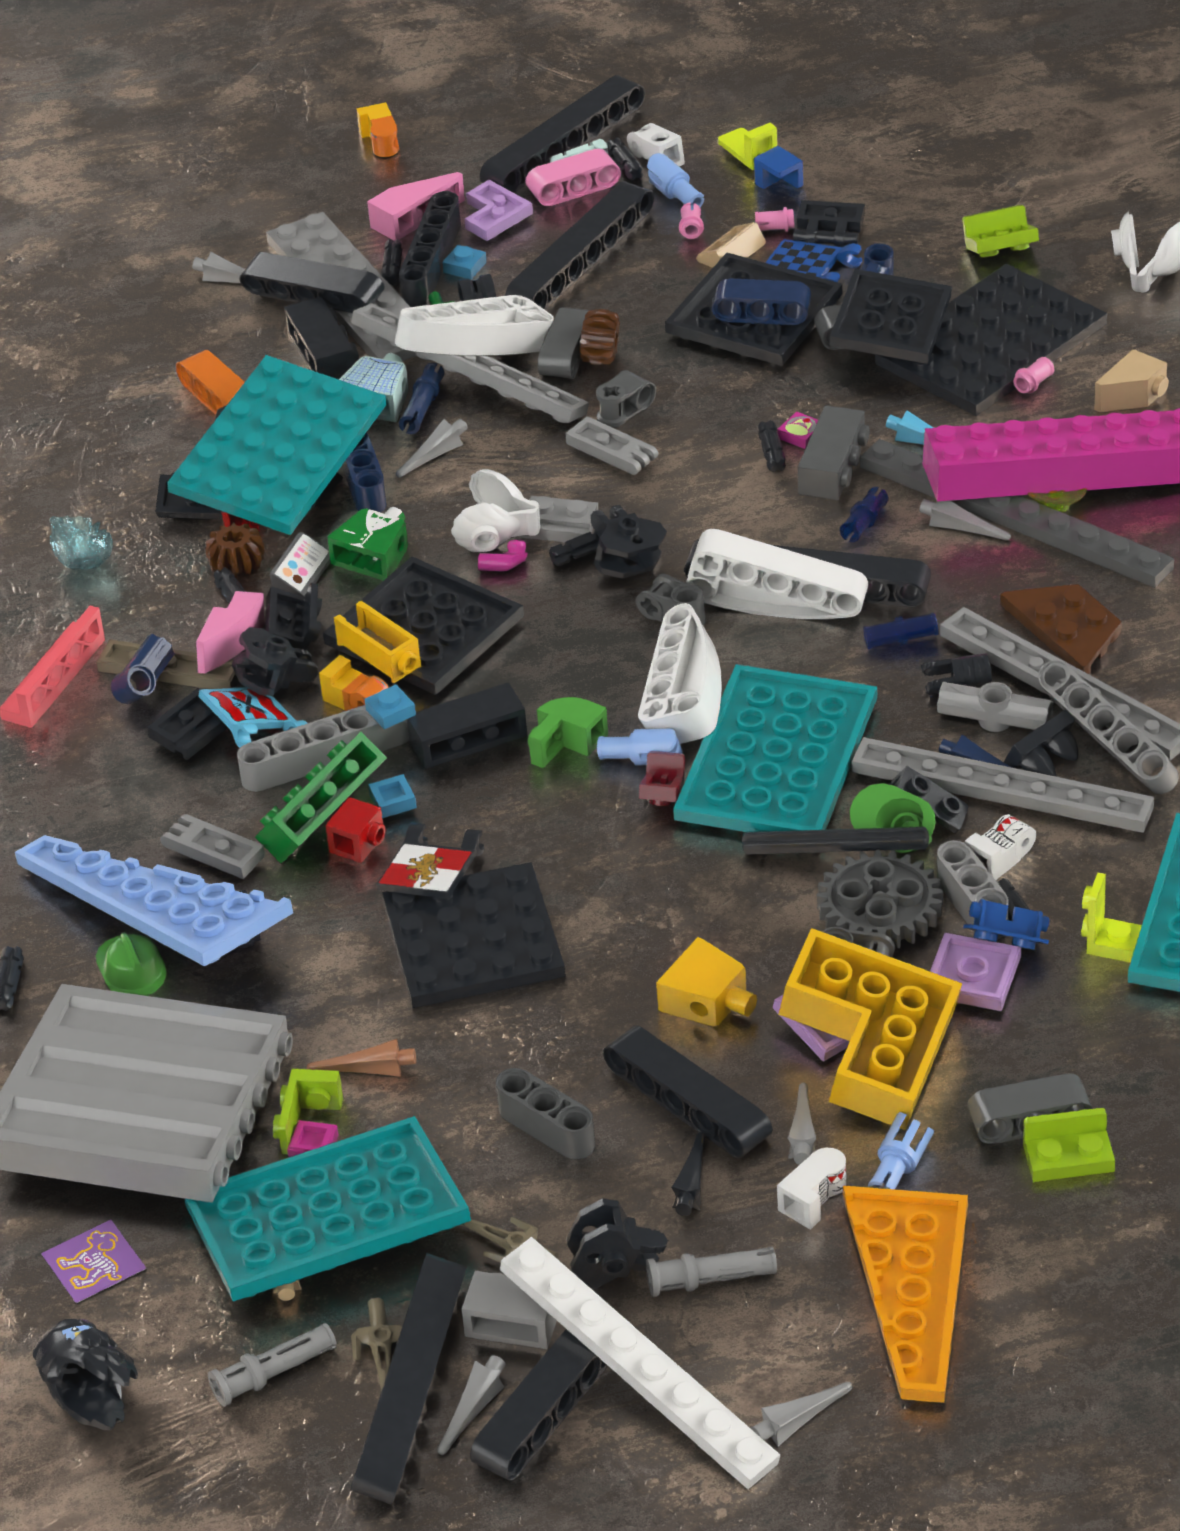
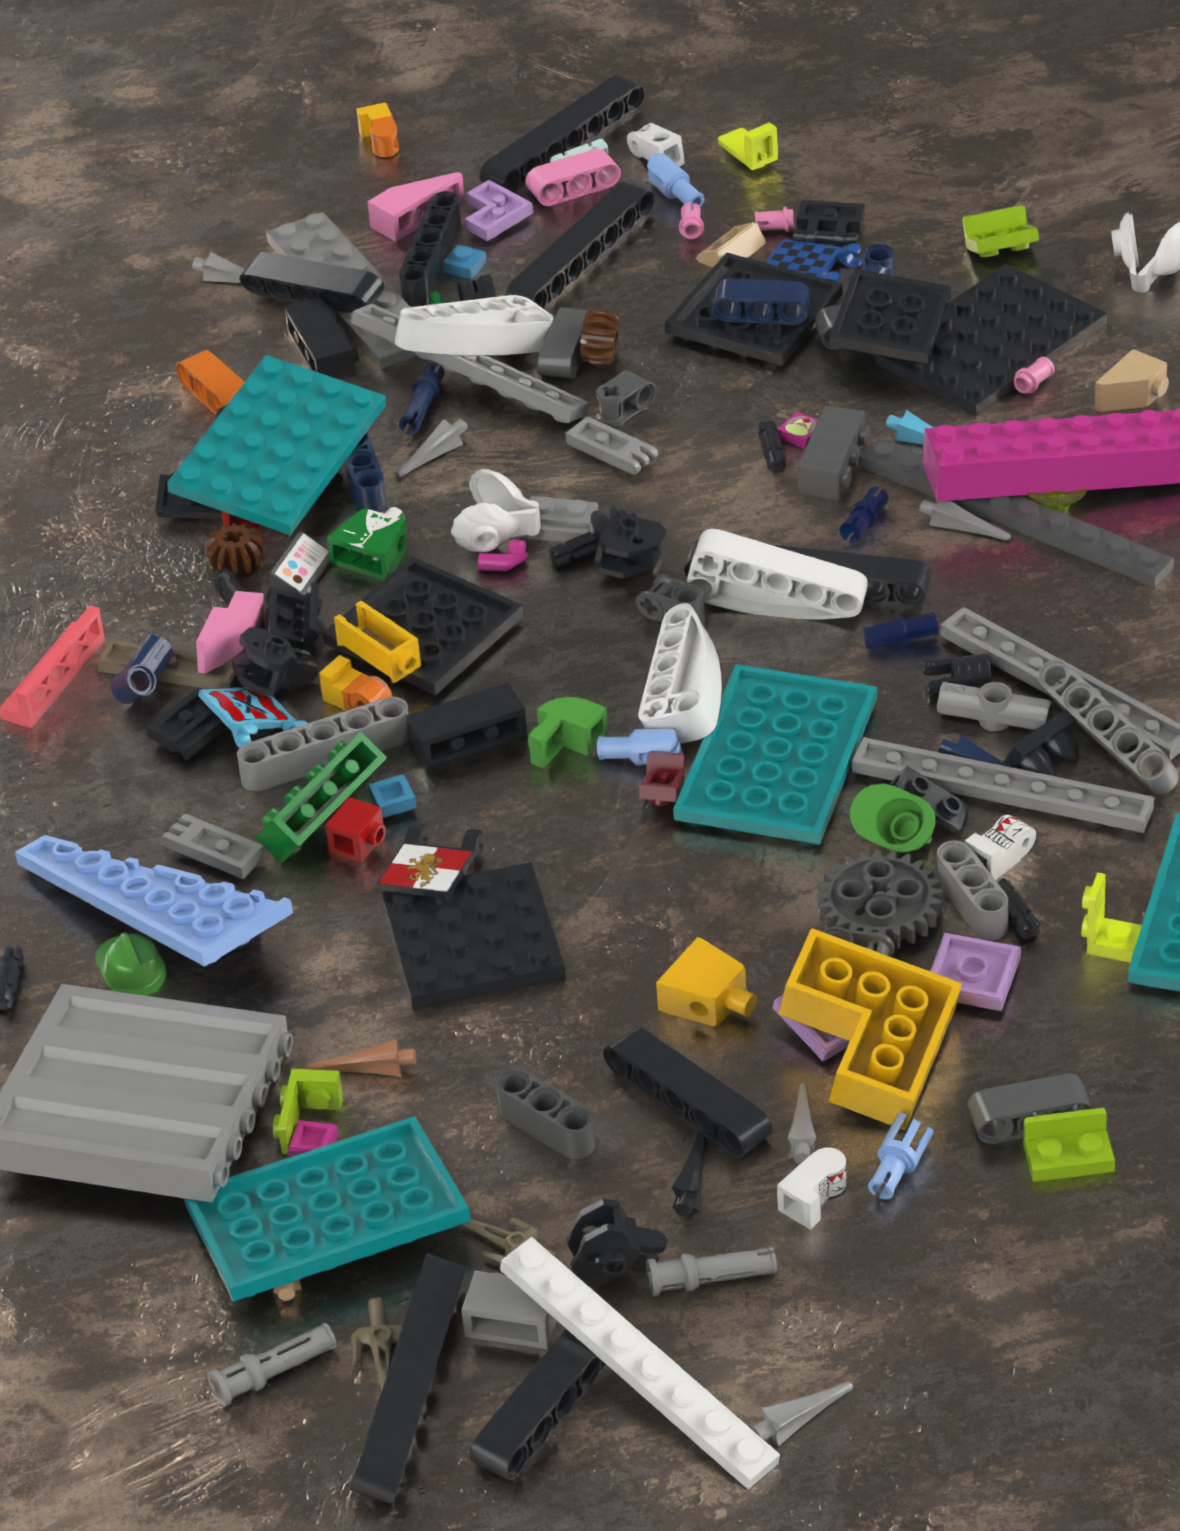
(79, 542): clear light blue hair -> none
(85, 1372): black head -> none
(93, 1261): medium lavender sticker -> none
(382, 376): light aqua torso -> none
(390, 706): dark azure plate -> none
(392, 261): black axle -> none
(479, 1391): light grey piece -> none
(624, 159): black axle -> none
(778, 165): blue panel -> none
(835, 840): black axle -> none
(912, 1269): light orange wing -> none
(991, 922): blue hinge -> none
(1065, 621): reddish brown wing -> none

